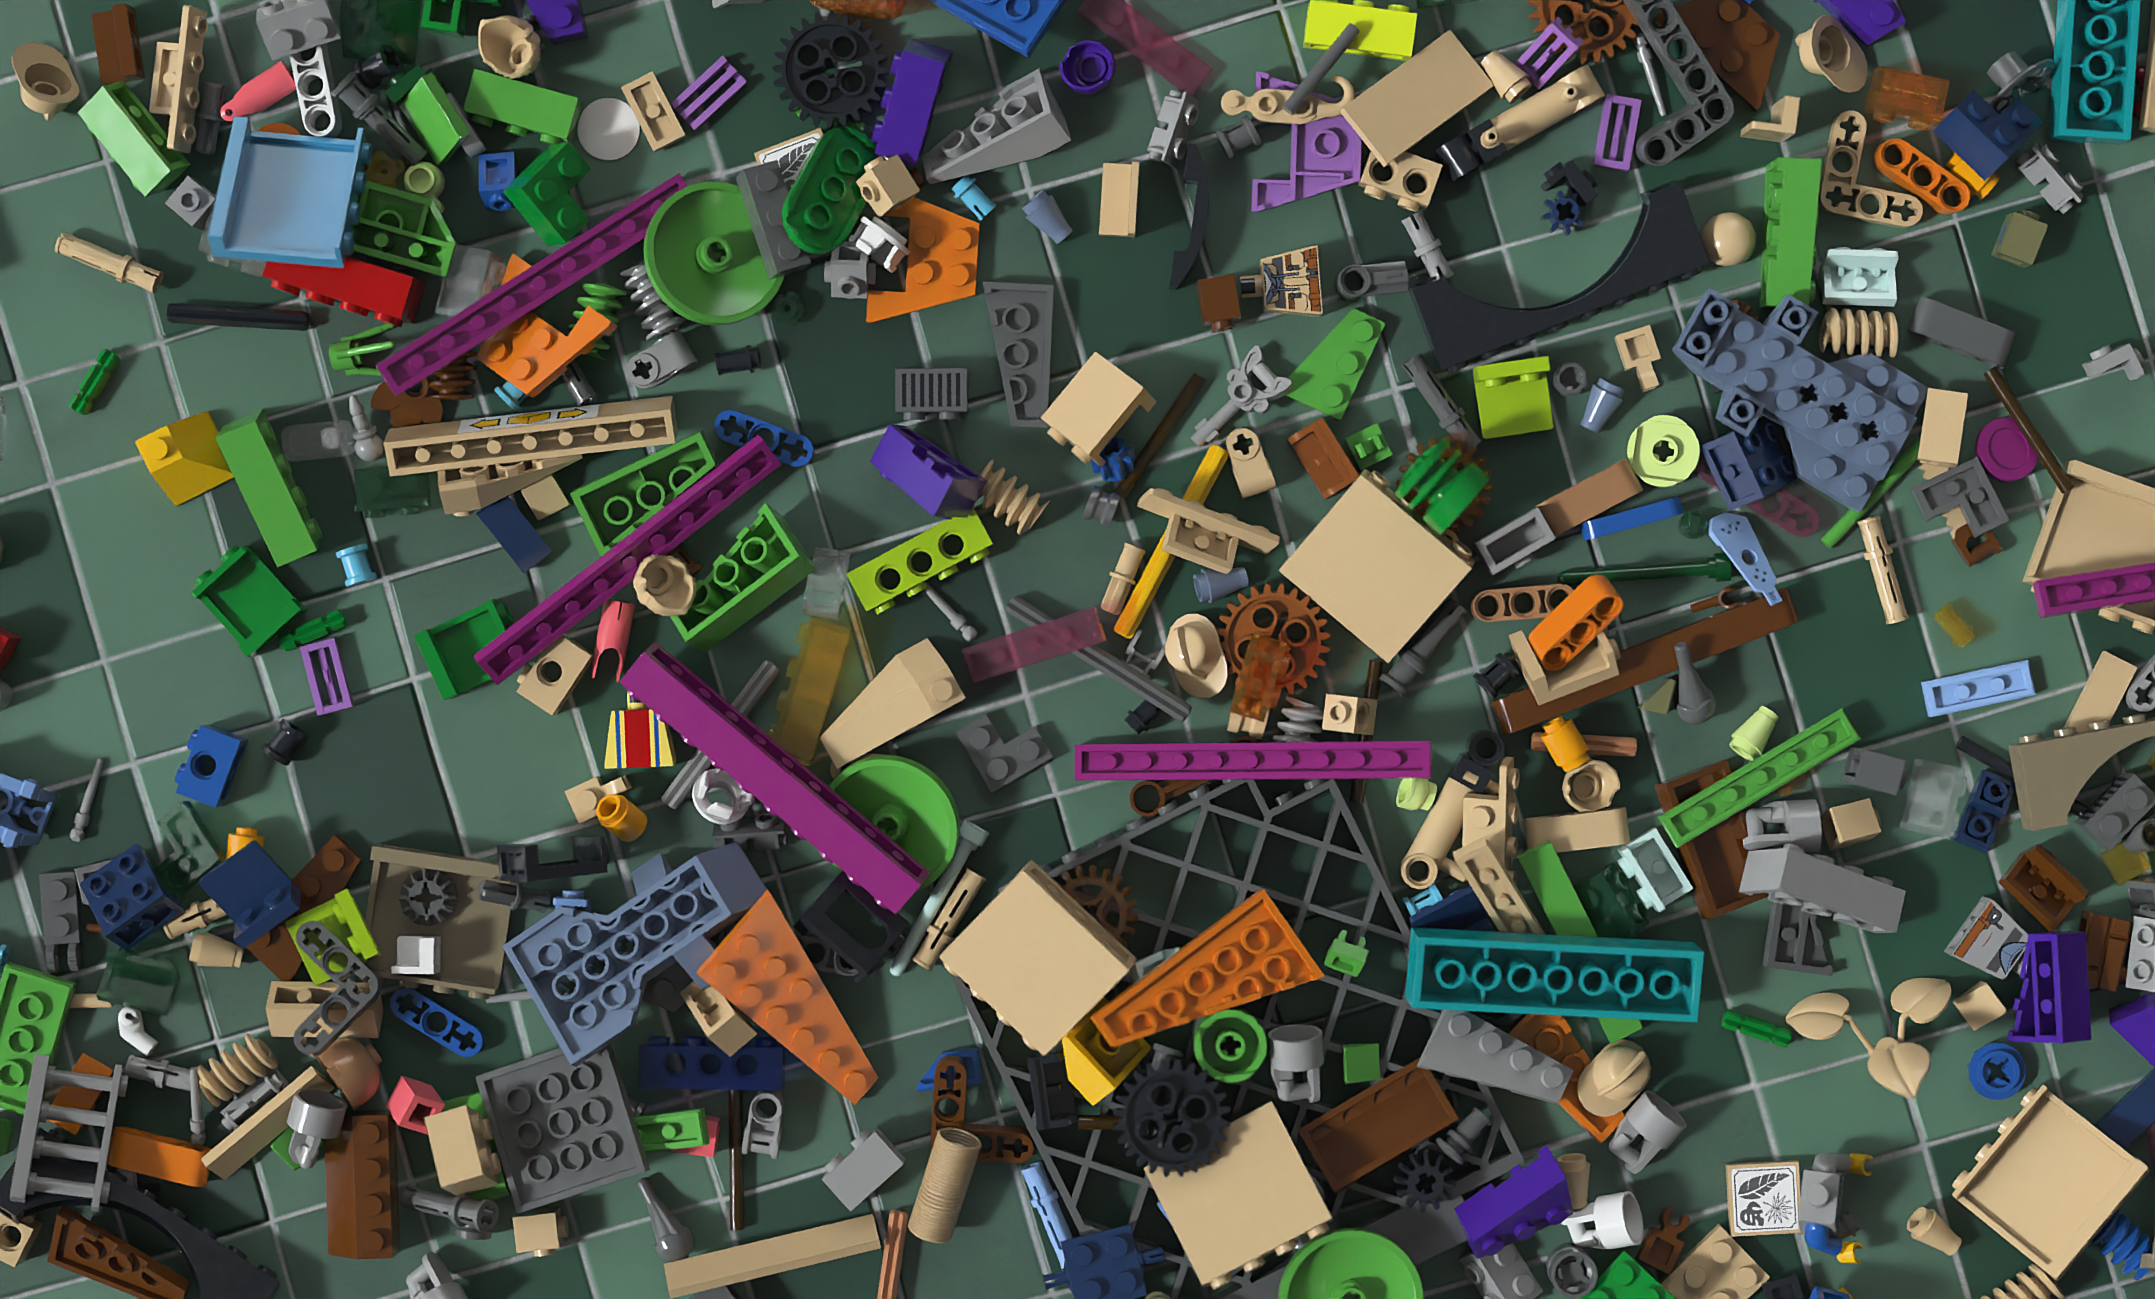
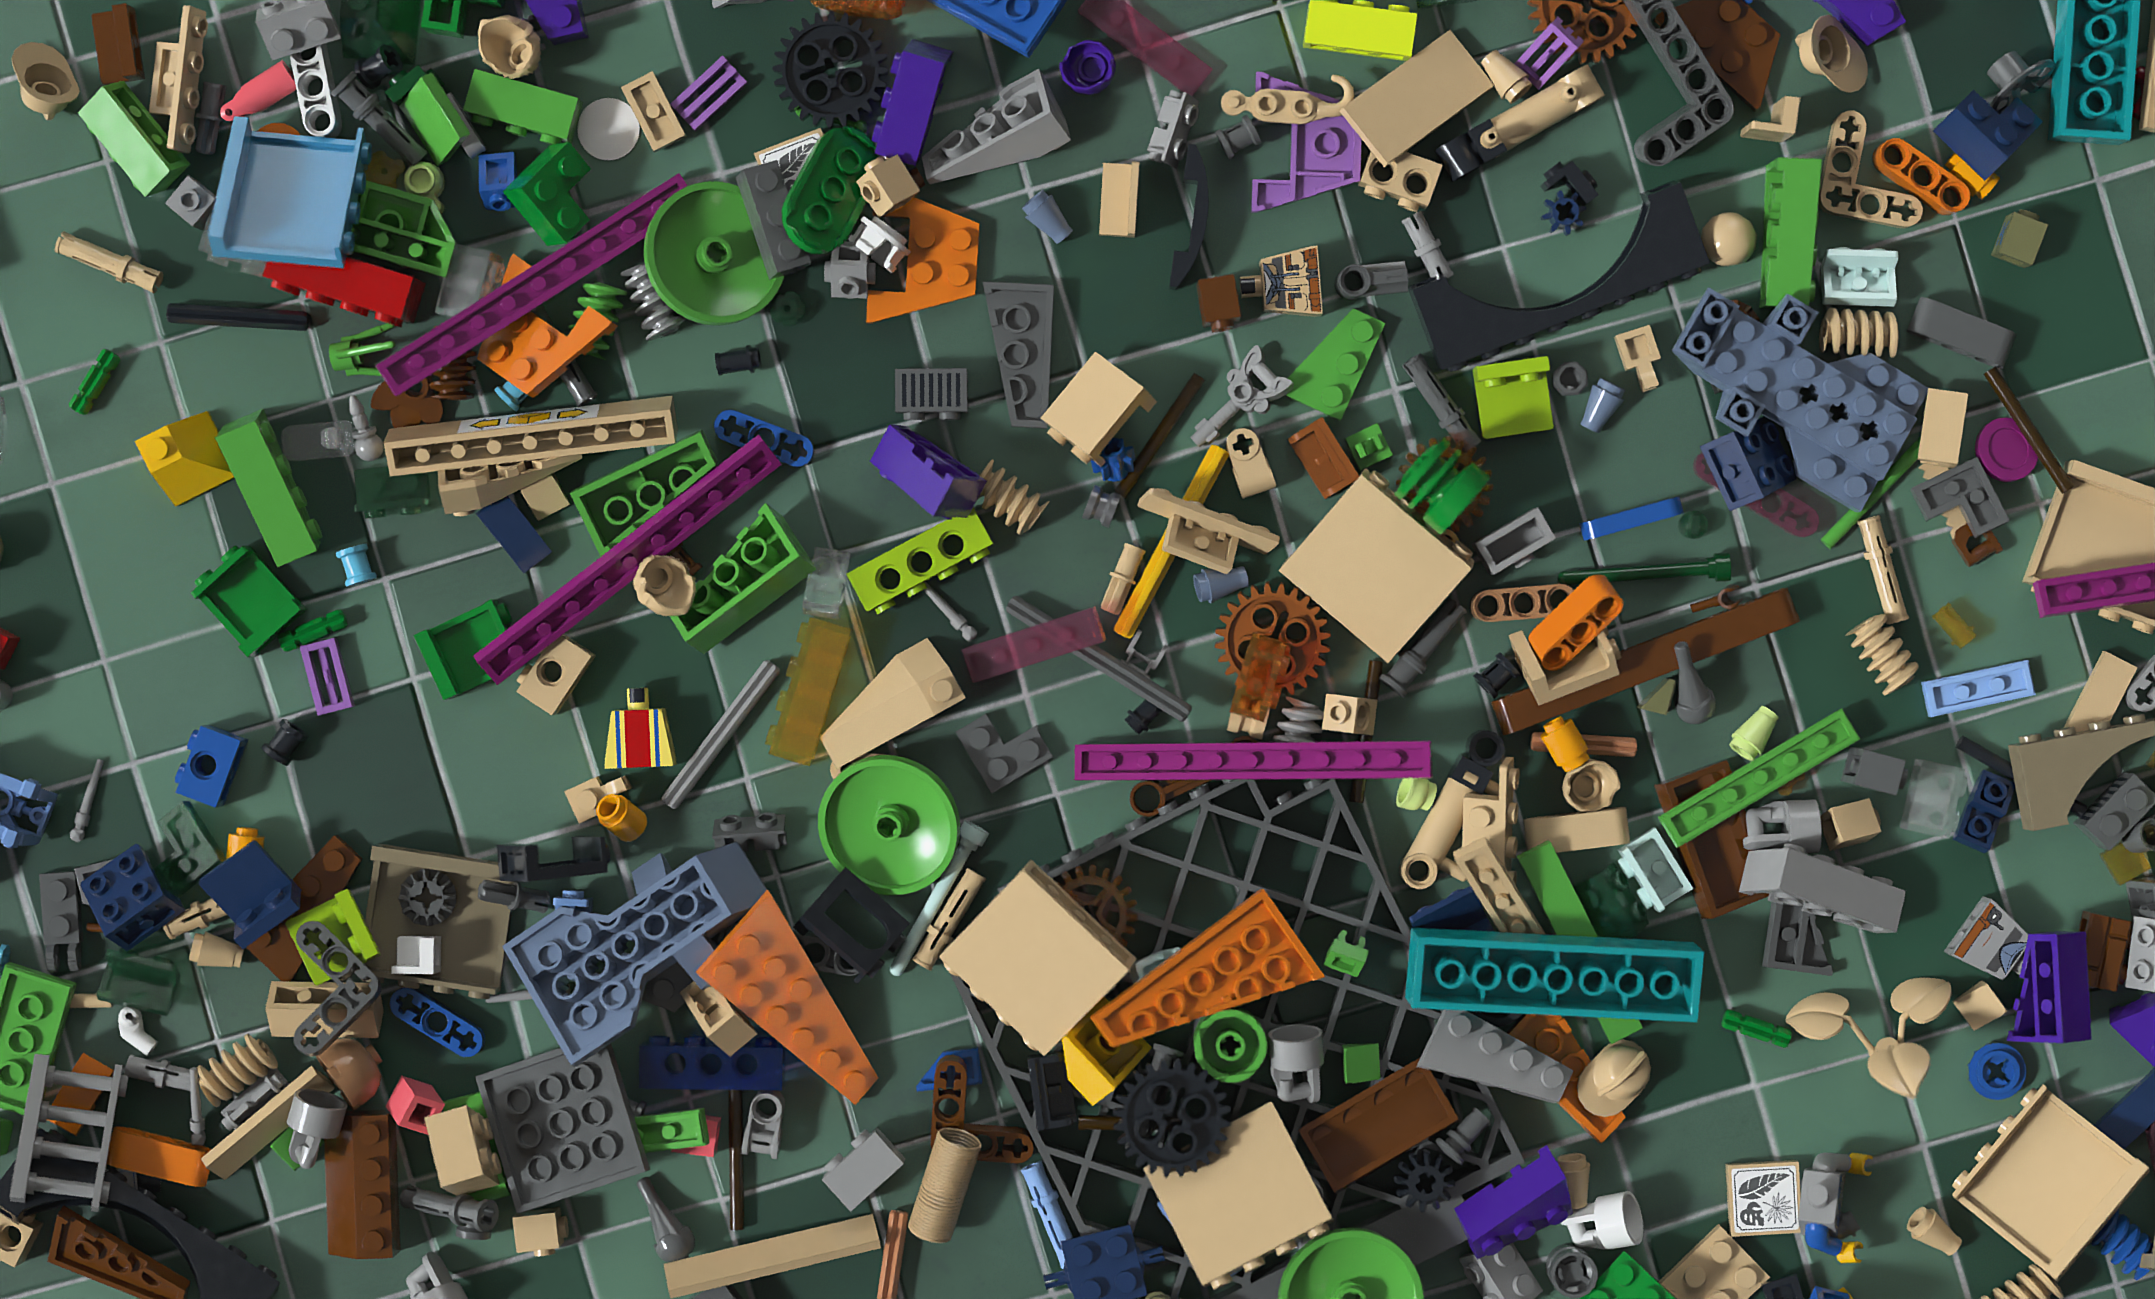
(614, 632): coral piece -> none
(667, 356): light grey piece -> none
(718, 812): white piece -> none
(774, 777): magenta brick -> none
(973, 197): medium azure pin -> none
(1197, 656): tan piece -> none
(1321, 69): dark grey bar -> none
(1428, 897): medium azure bush -> none
(1590, 497): medium nougat beam -> none
(1610, 163): medium lavender tile -> none
(1645, 56): light grey piece -> none
(1651, 435): yellowish green plate -> none
(1655, 1122): light grey piece -> none
(1660, 1246): reddish brown plate -> none
(1738, 539): light blue piece -> none
(1884, 653): none -> tan piece
(1906, 97): clear orange brick -> none
(2043, 886): reddish brown bracket -> none
(2061, 186): light grey hinge -> none
(2107, 358): light grey bracket -> none

